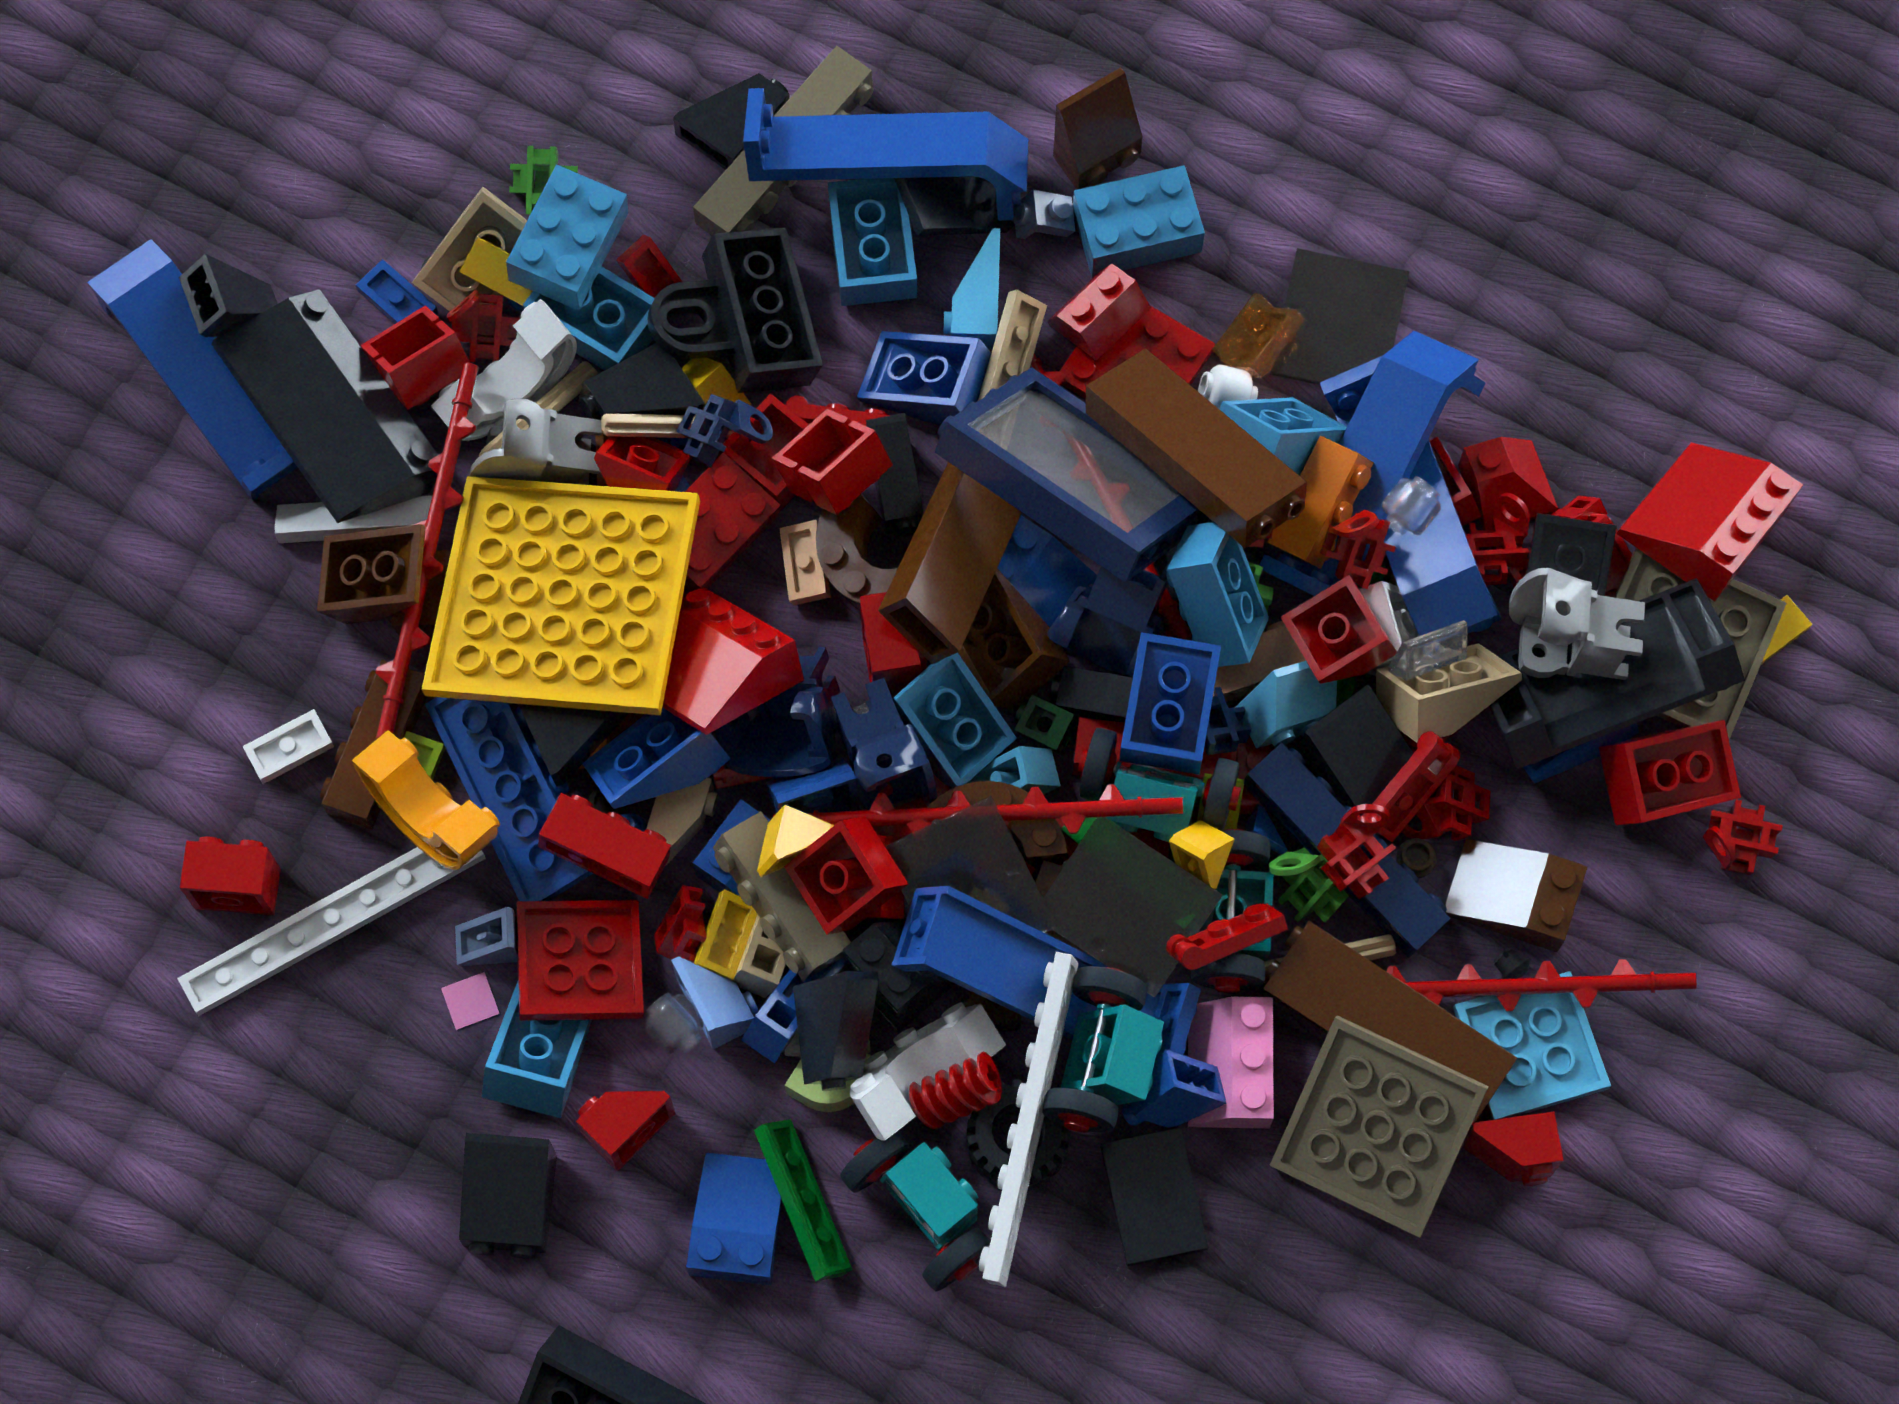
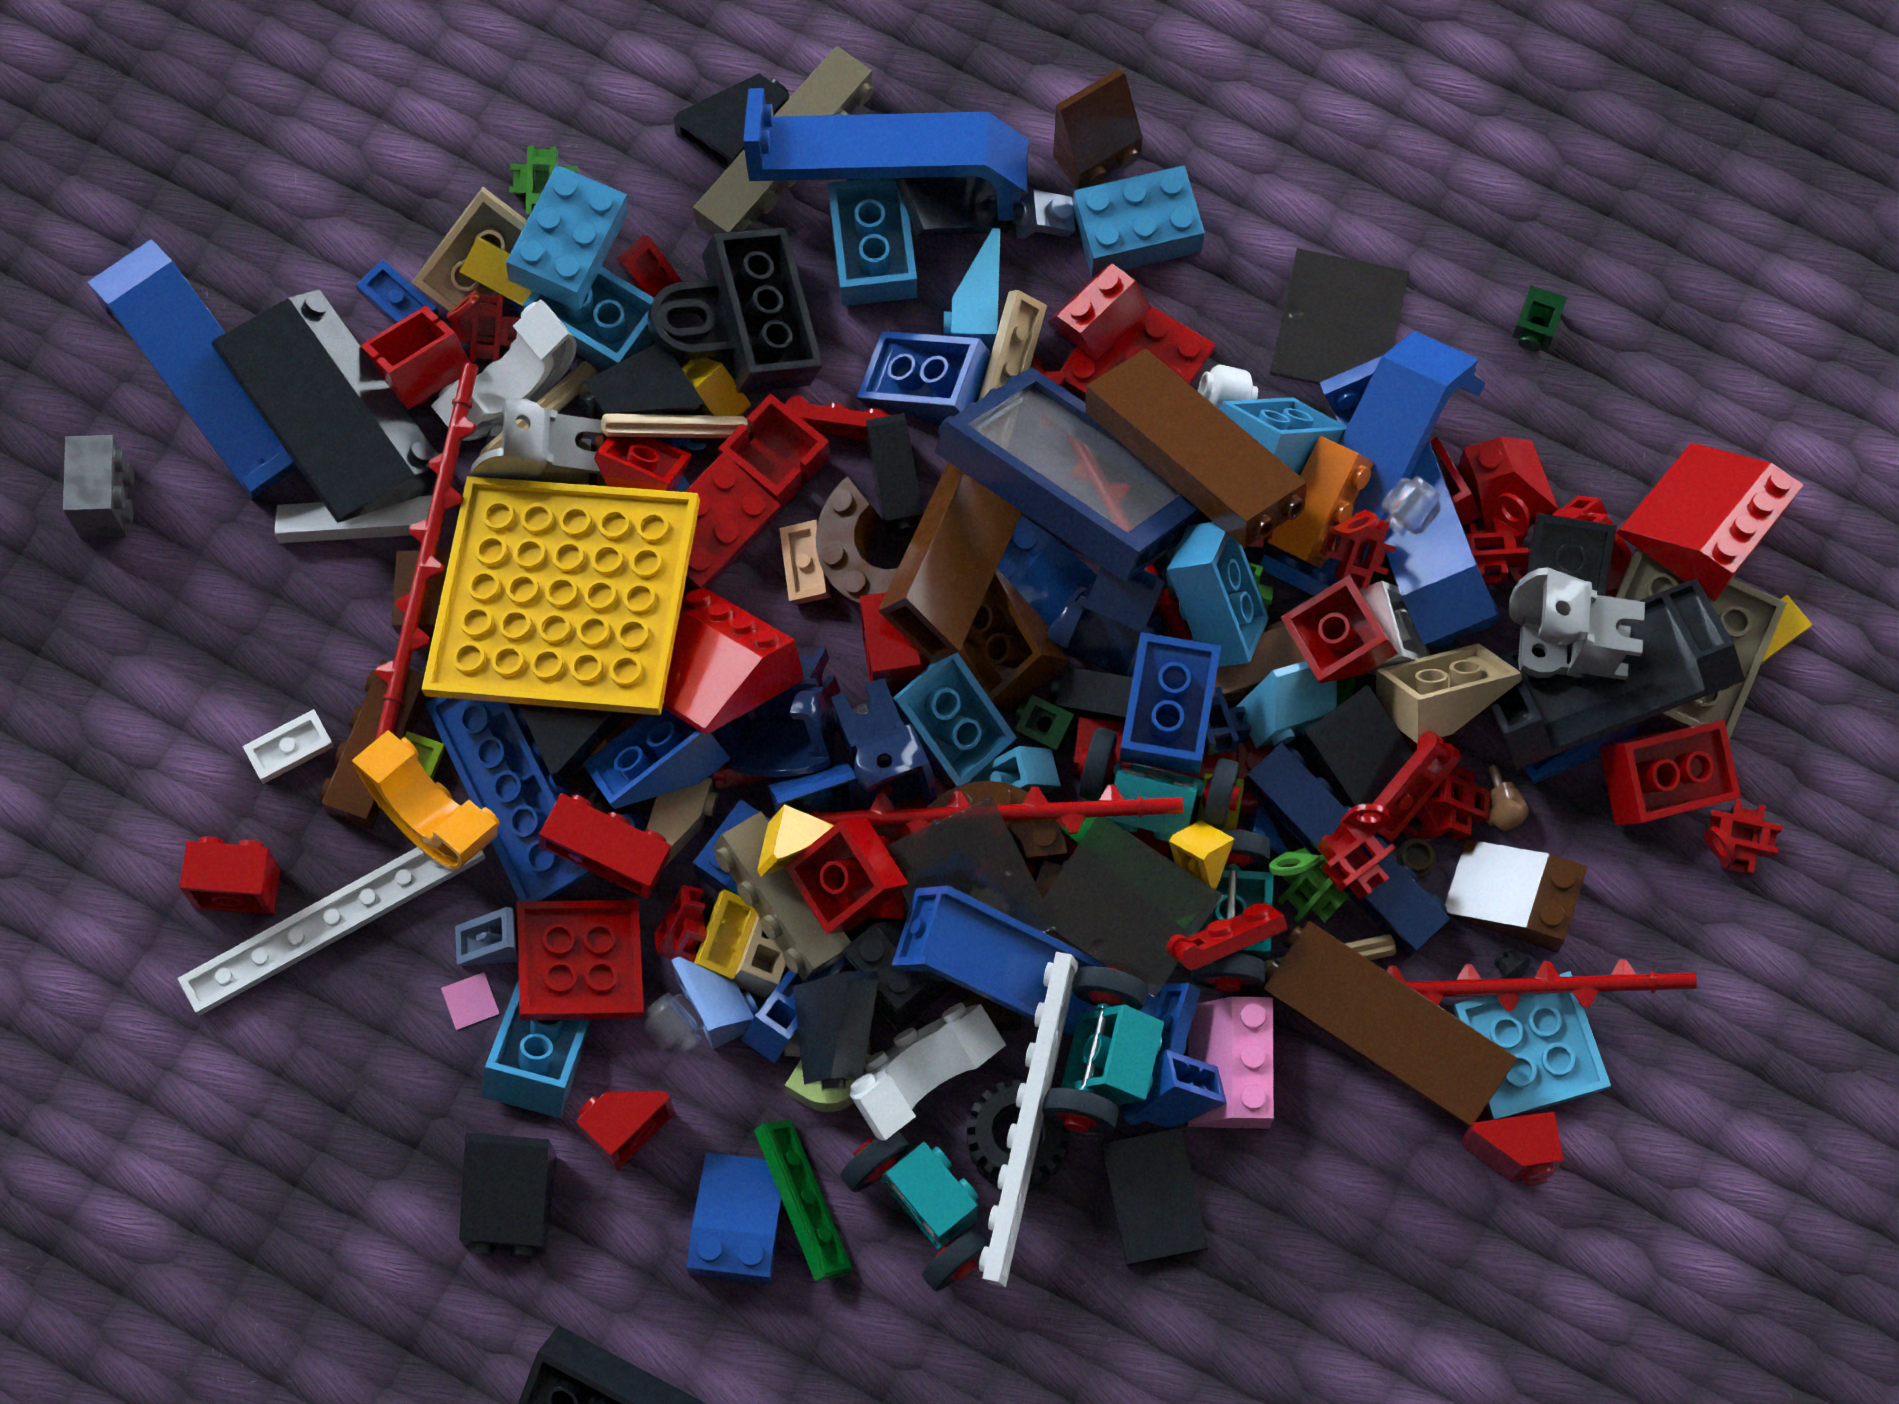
(97, 486): none -> flat silver brick
(223, 296): black slope -> none
(370, 573): reddish brown slope -> none
(714, 423): dark blue piece -> none
(832, 461): red piece -> none
(956, 1093): red piece -> none
(1258, 336): clear orange bracket -> none
(1379, 1126): dark tan plate -> none
(1430, 651): clear slope -> none
(1507, 804): none -> medium nougat piece
(1540, 308): none -> dark green brick

